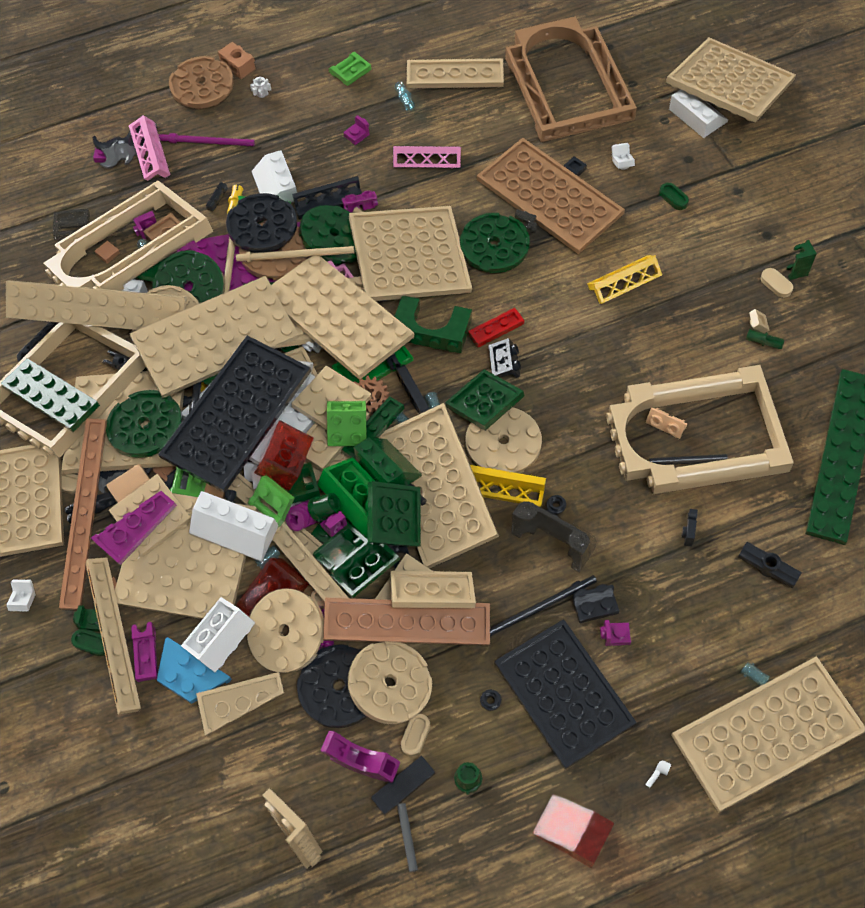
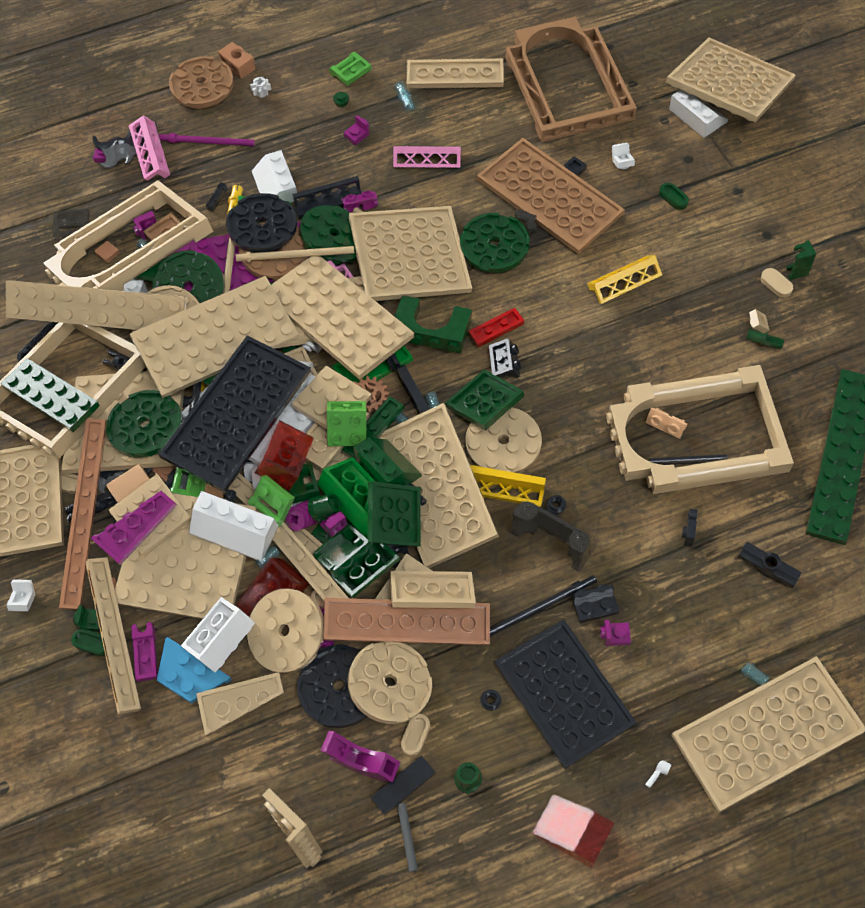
(341, 99): none -> dark green plate

